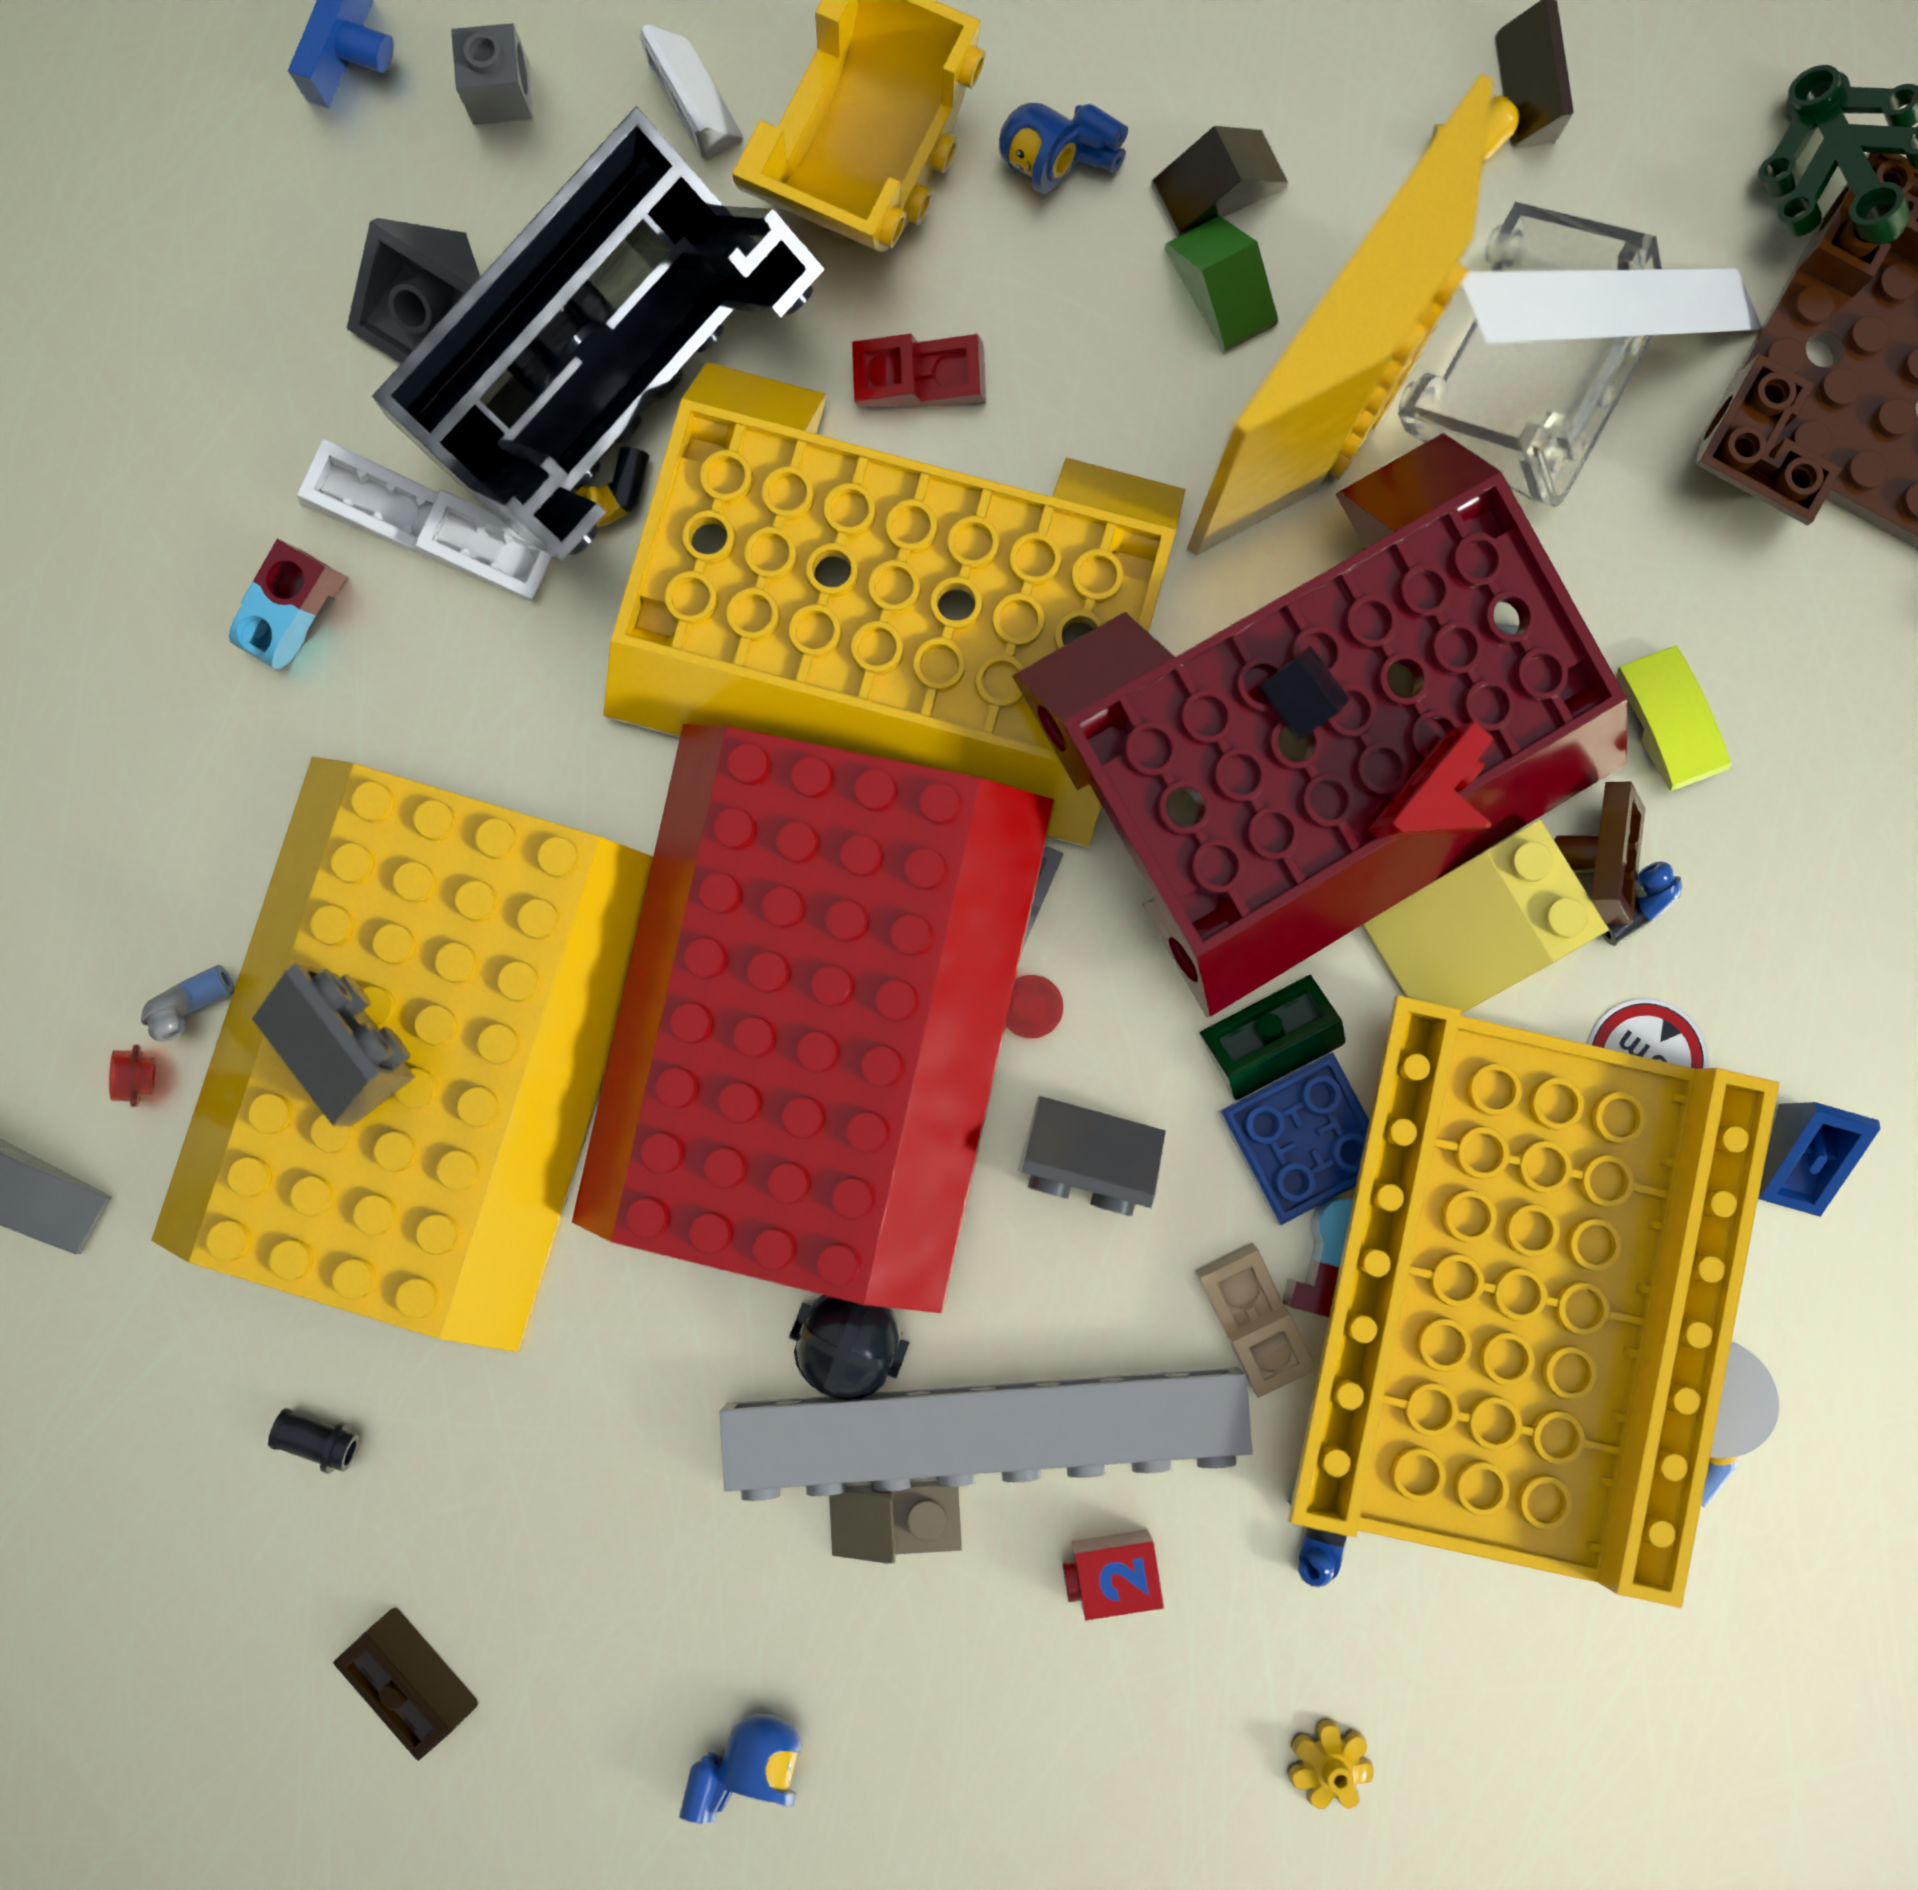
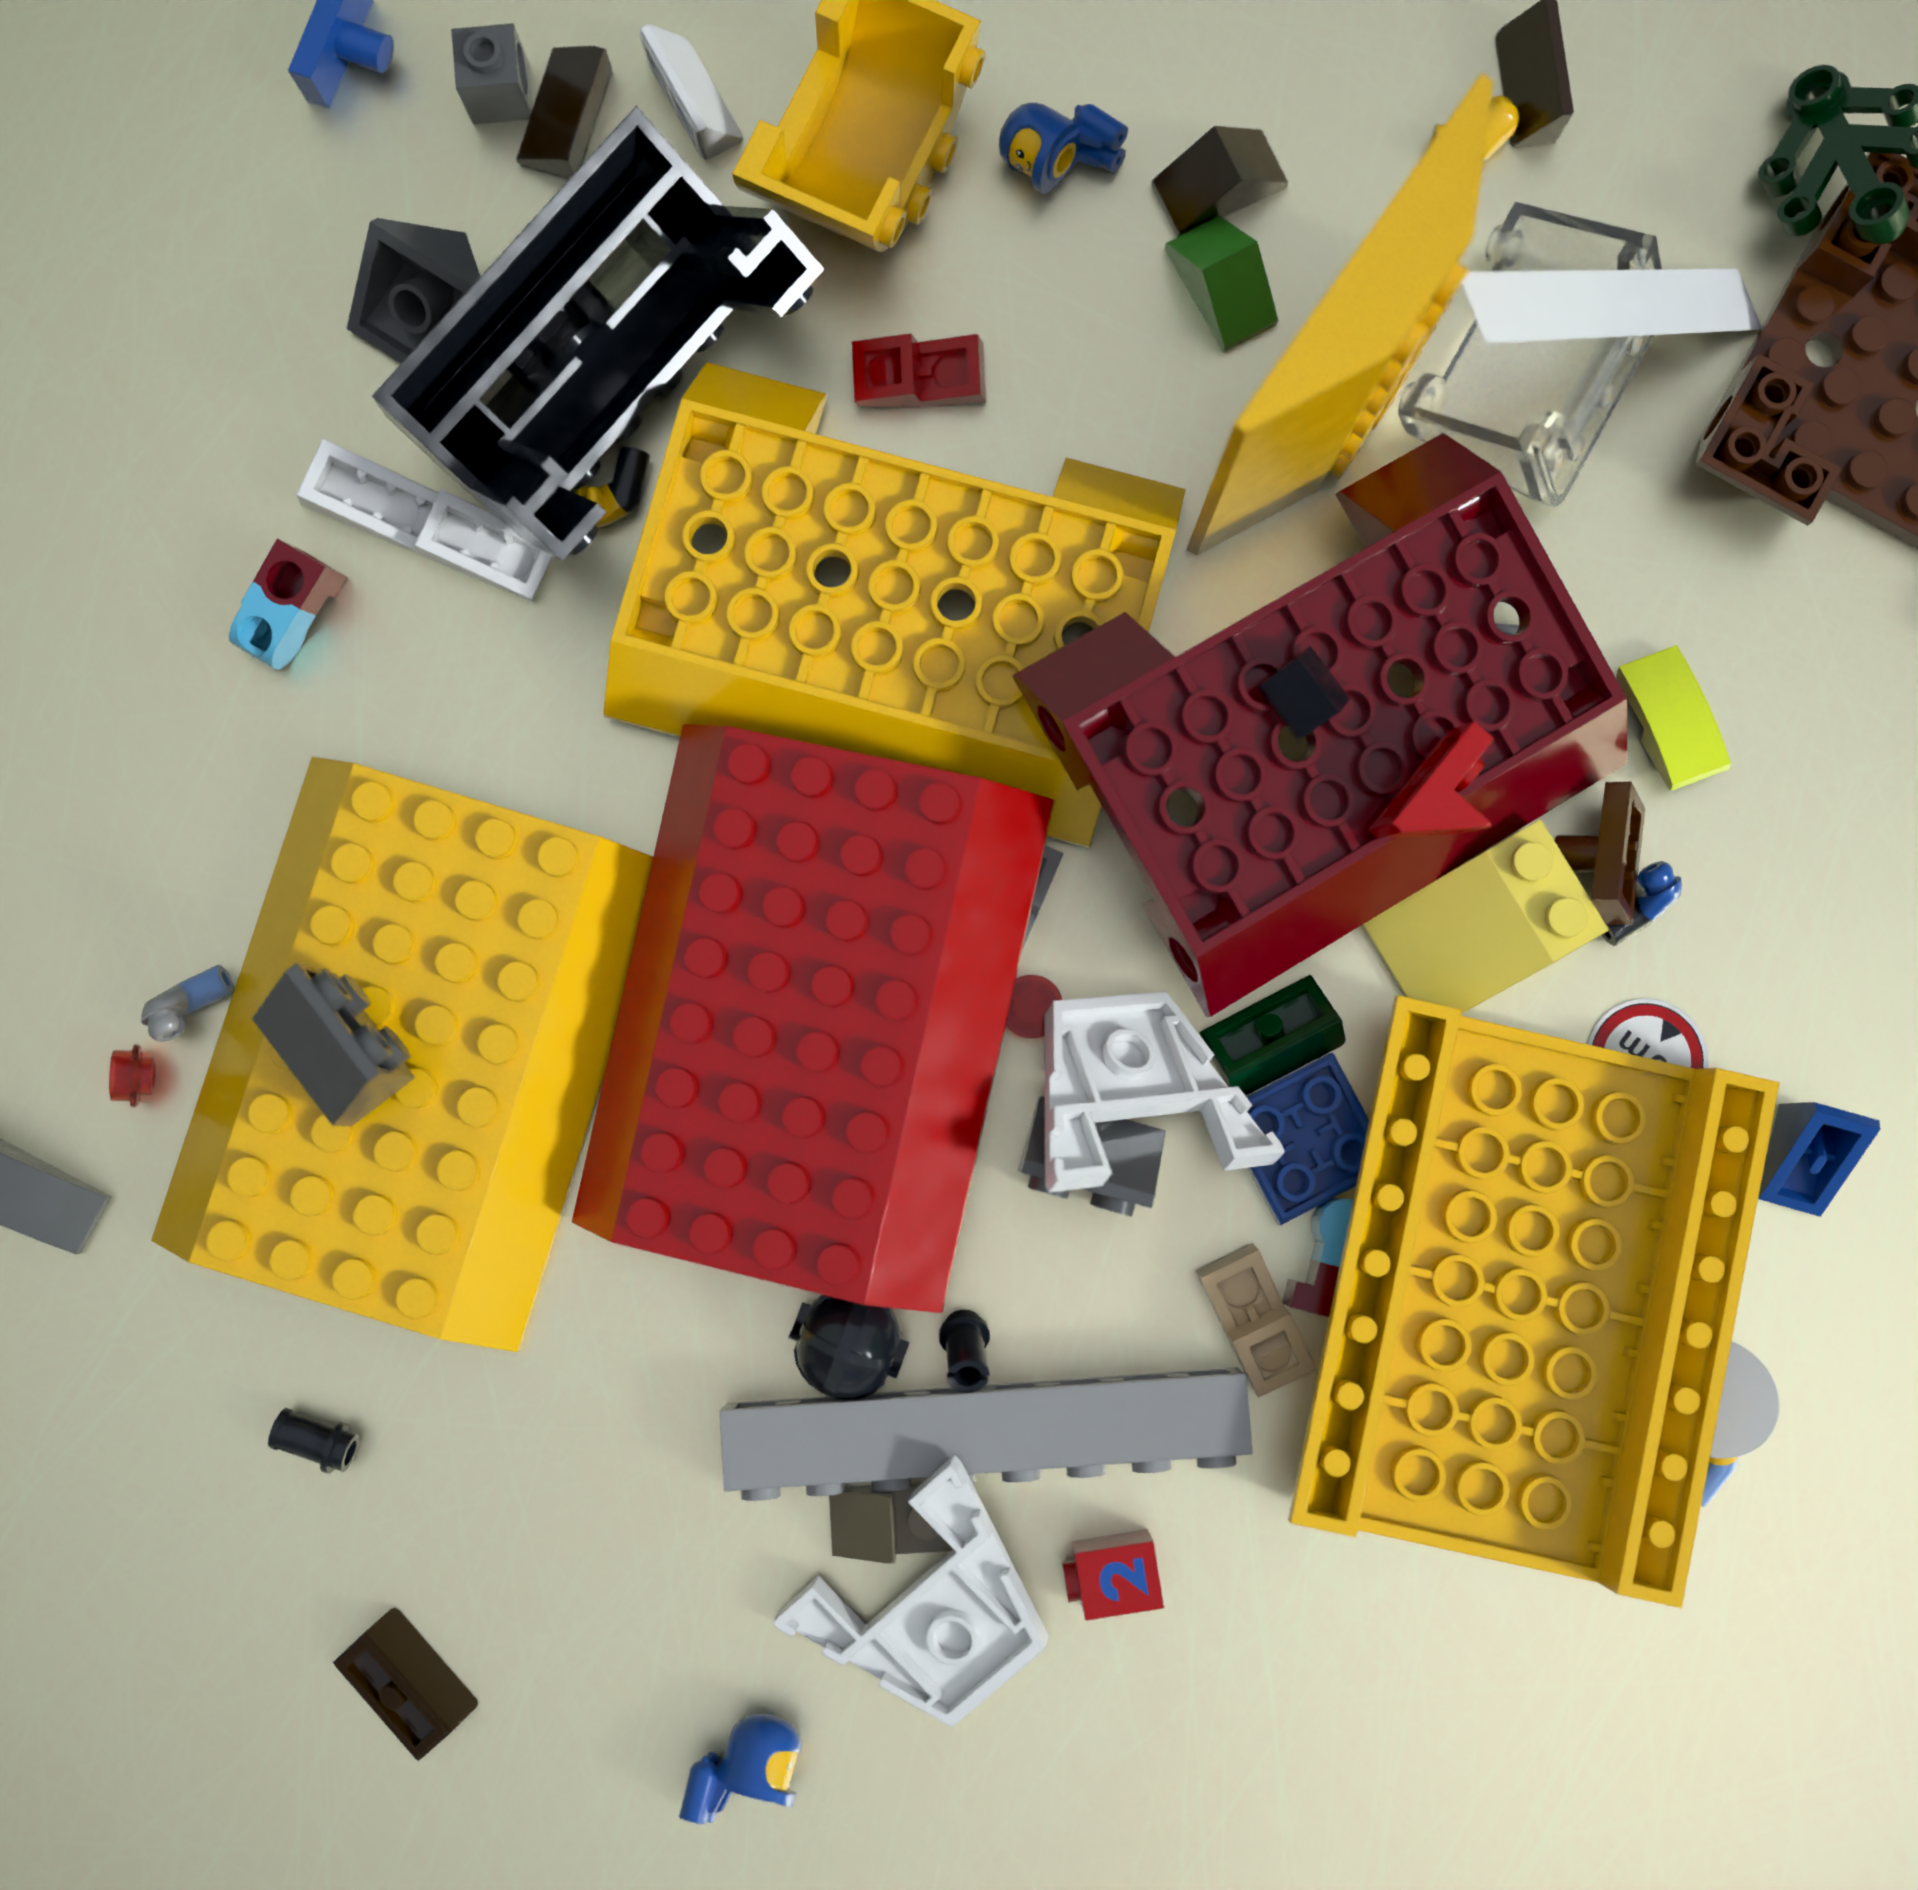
(565, 109): none -> dark brown slope
(950, 1631): none -> white wing
(964, 1339): none -> black pin
(1129, 1062): none -> white wing
(1320, 1555): blue arm -> none
(1331, 1766): yellow plant -> none

